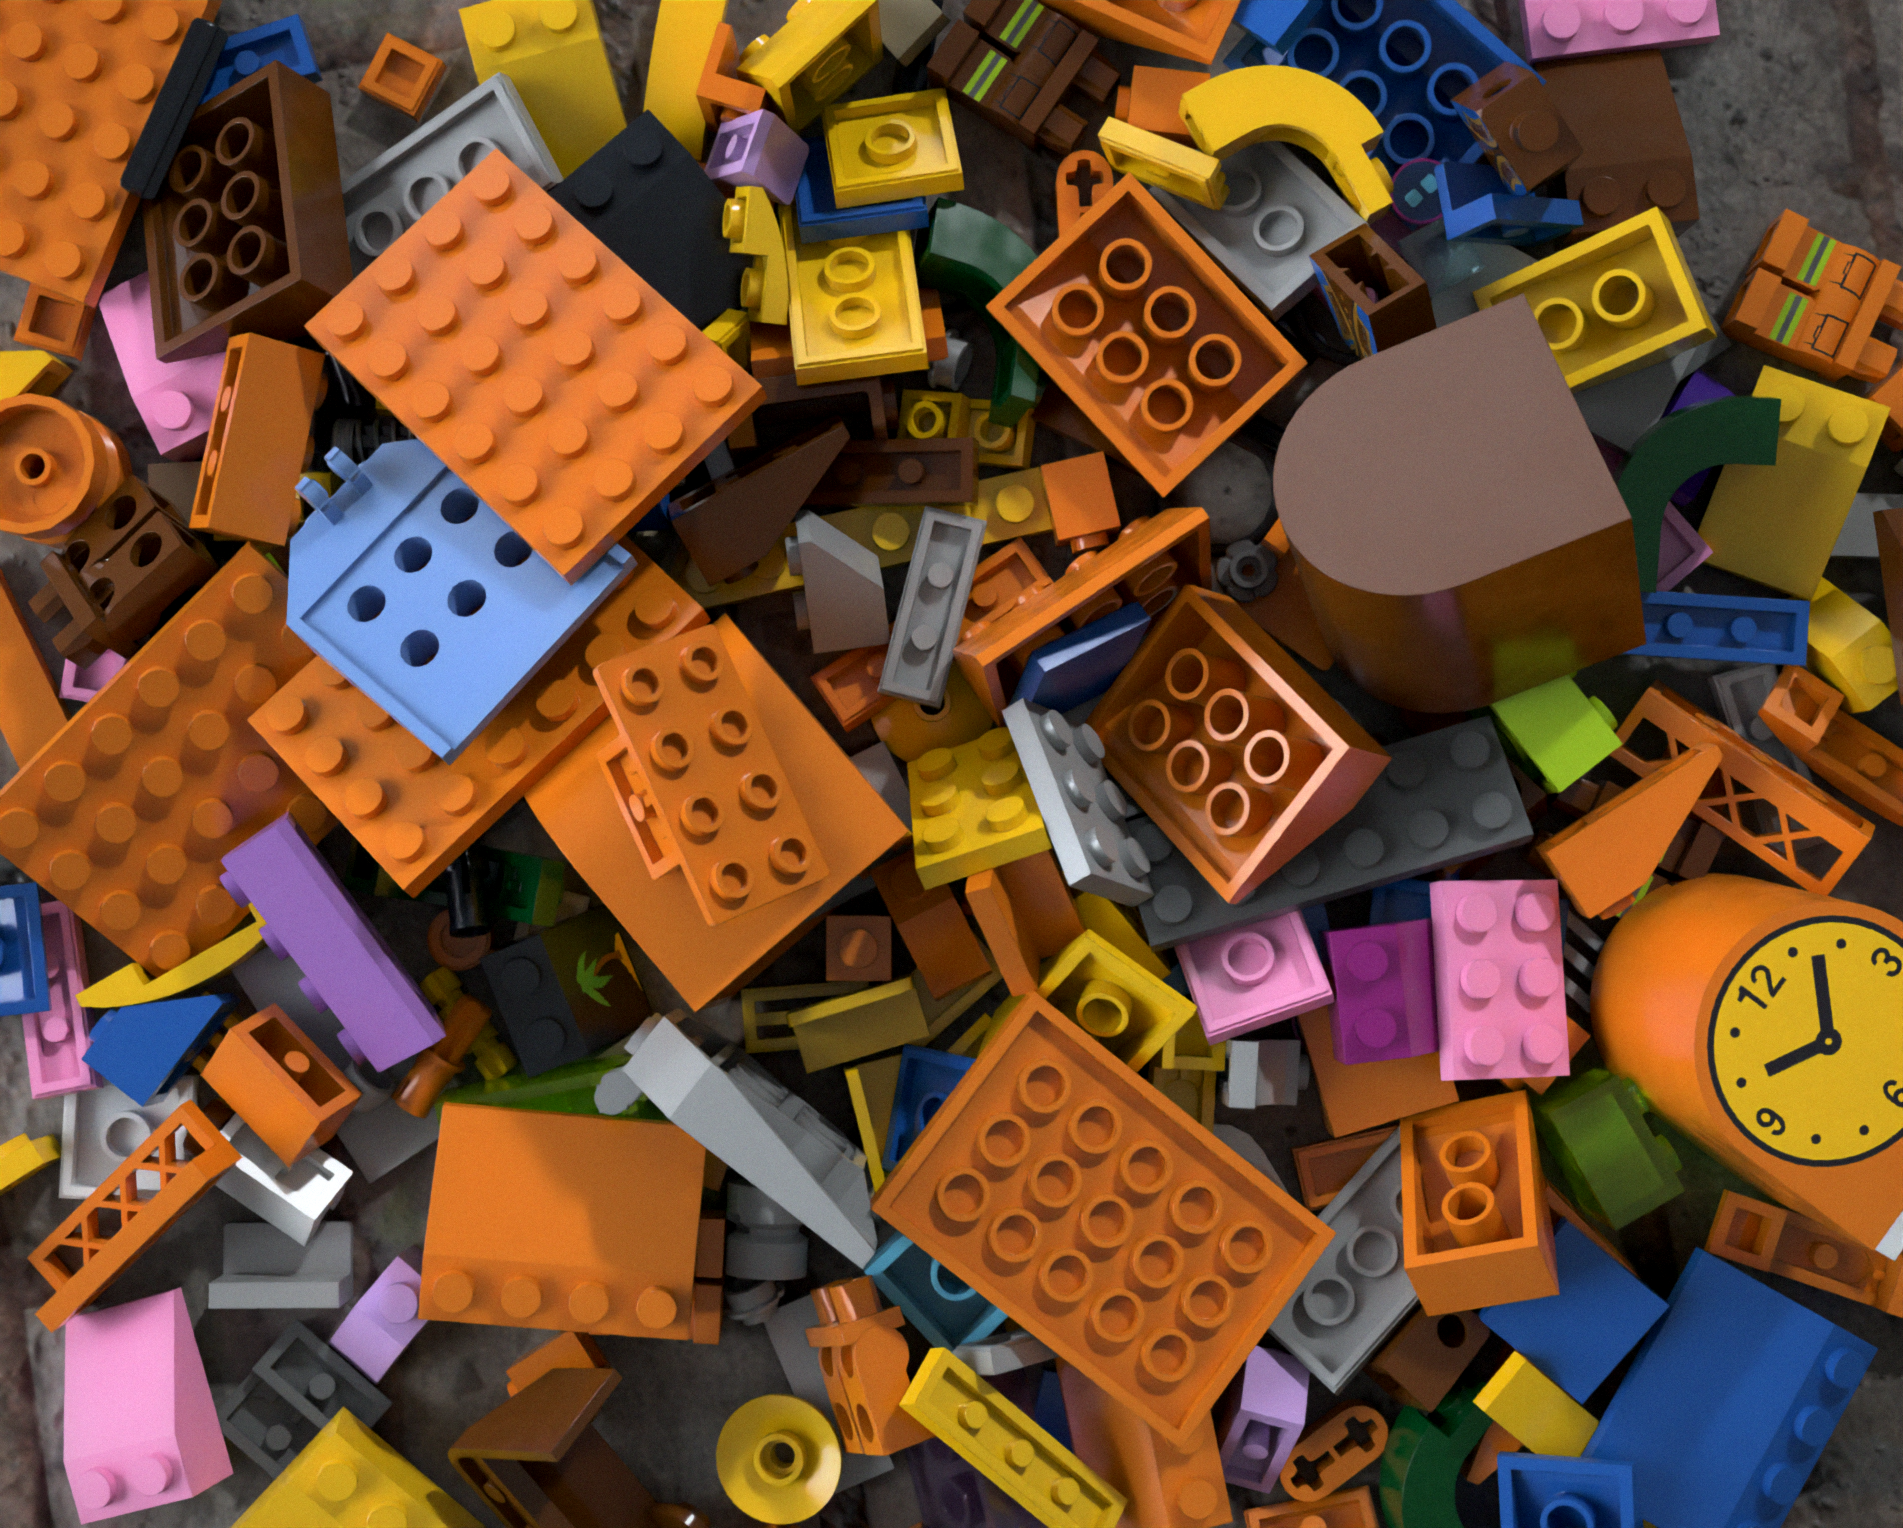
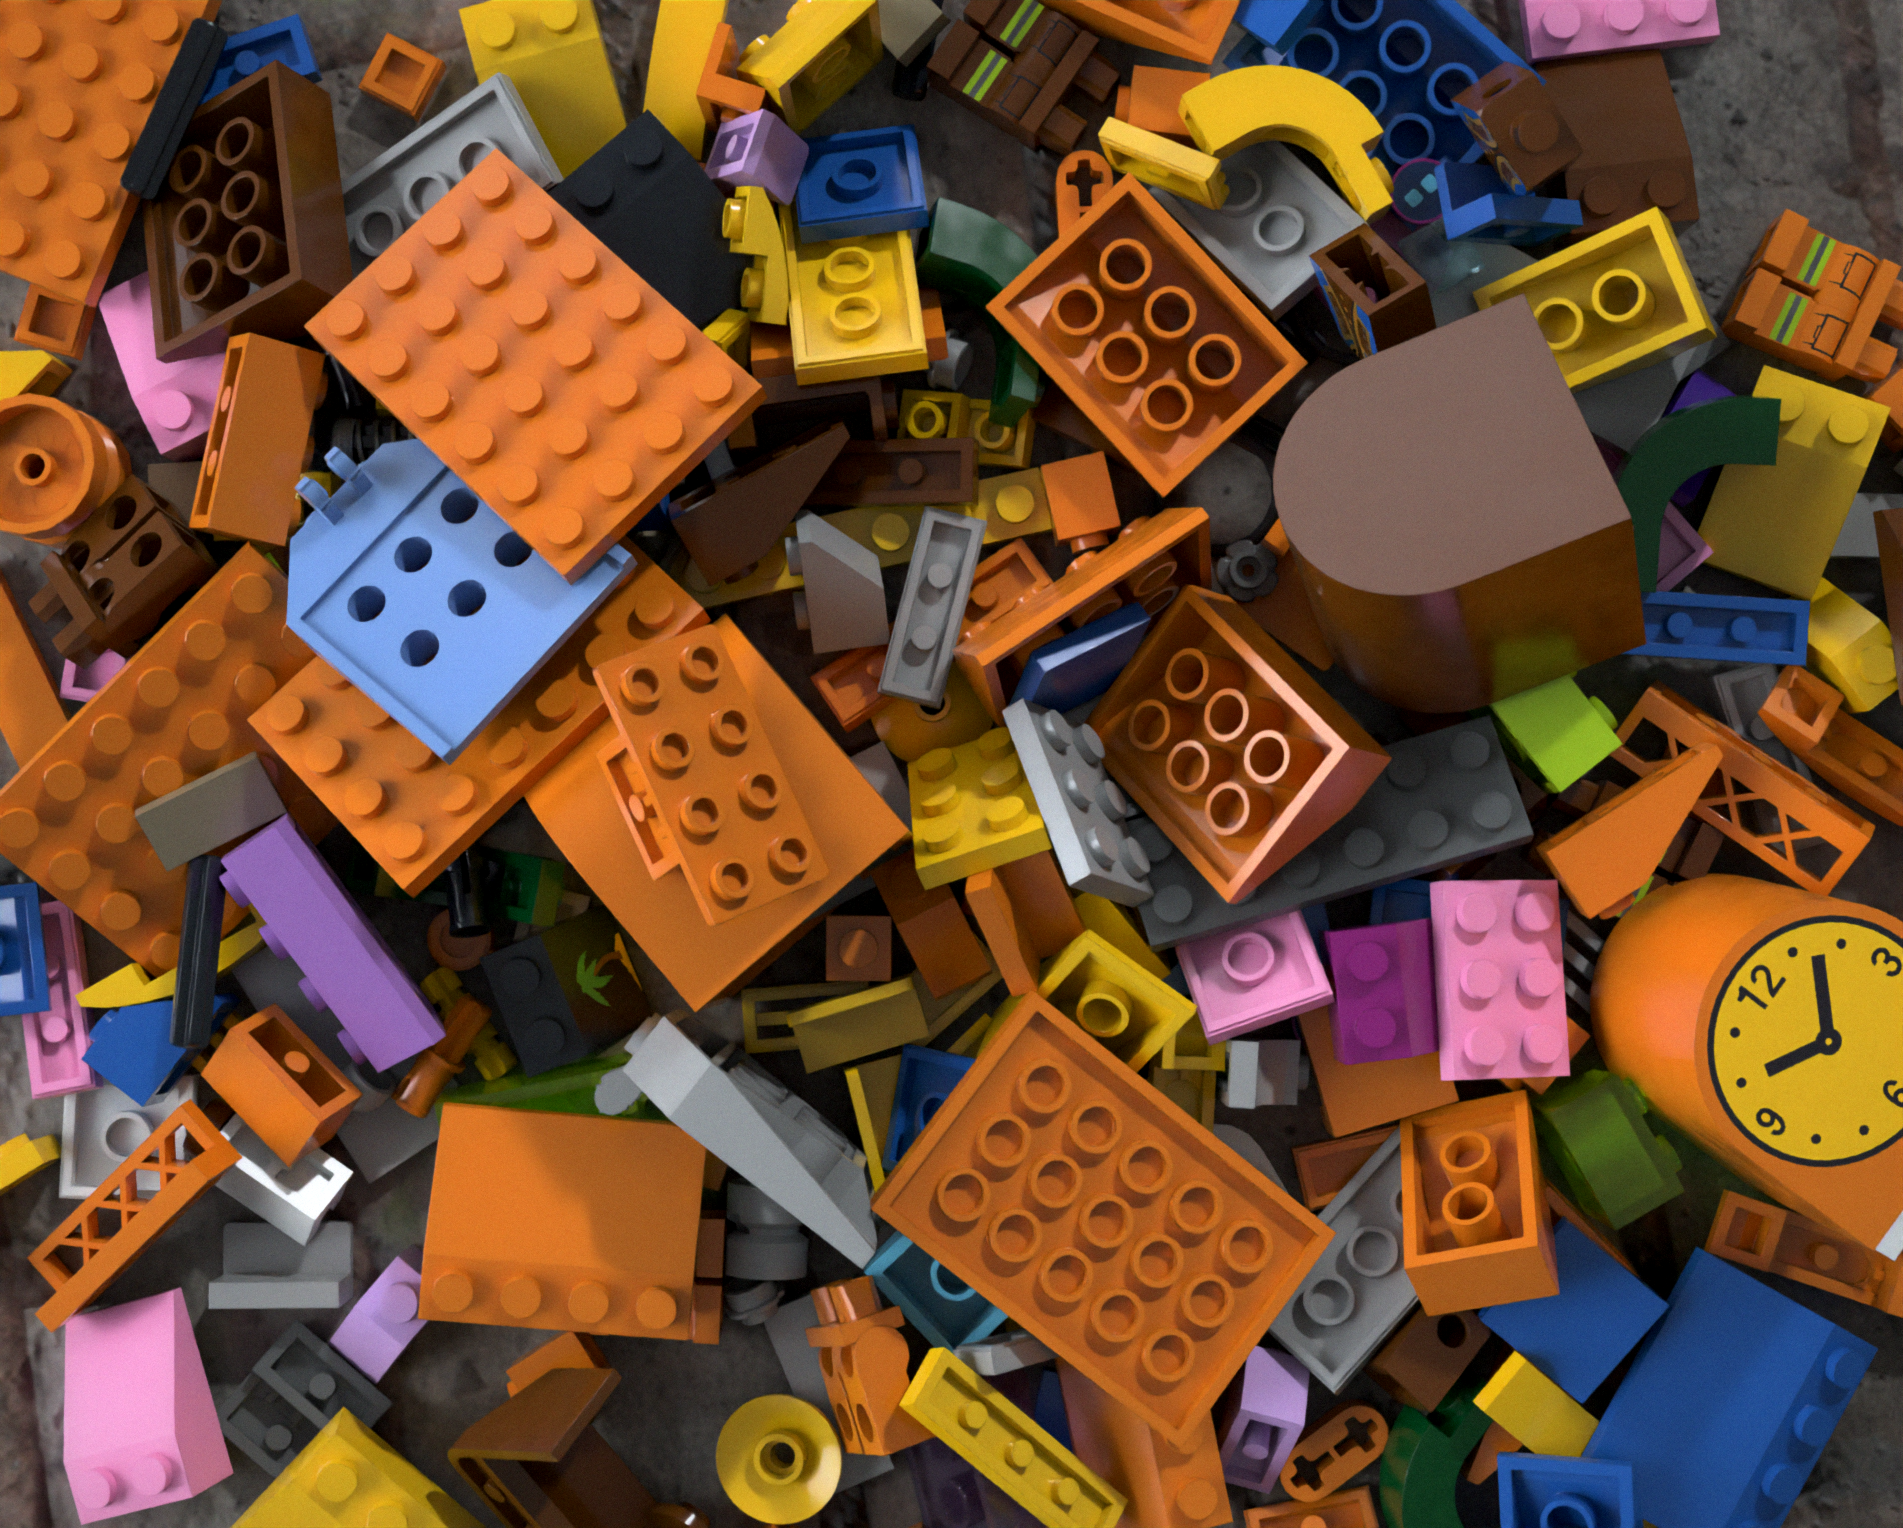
(198, 954): none -> black axle
(210, 811): none -> dark tan tile
(891, 148): yellow tile -> none

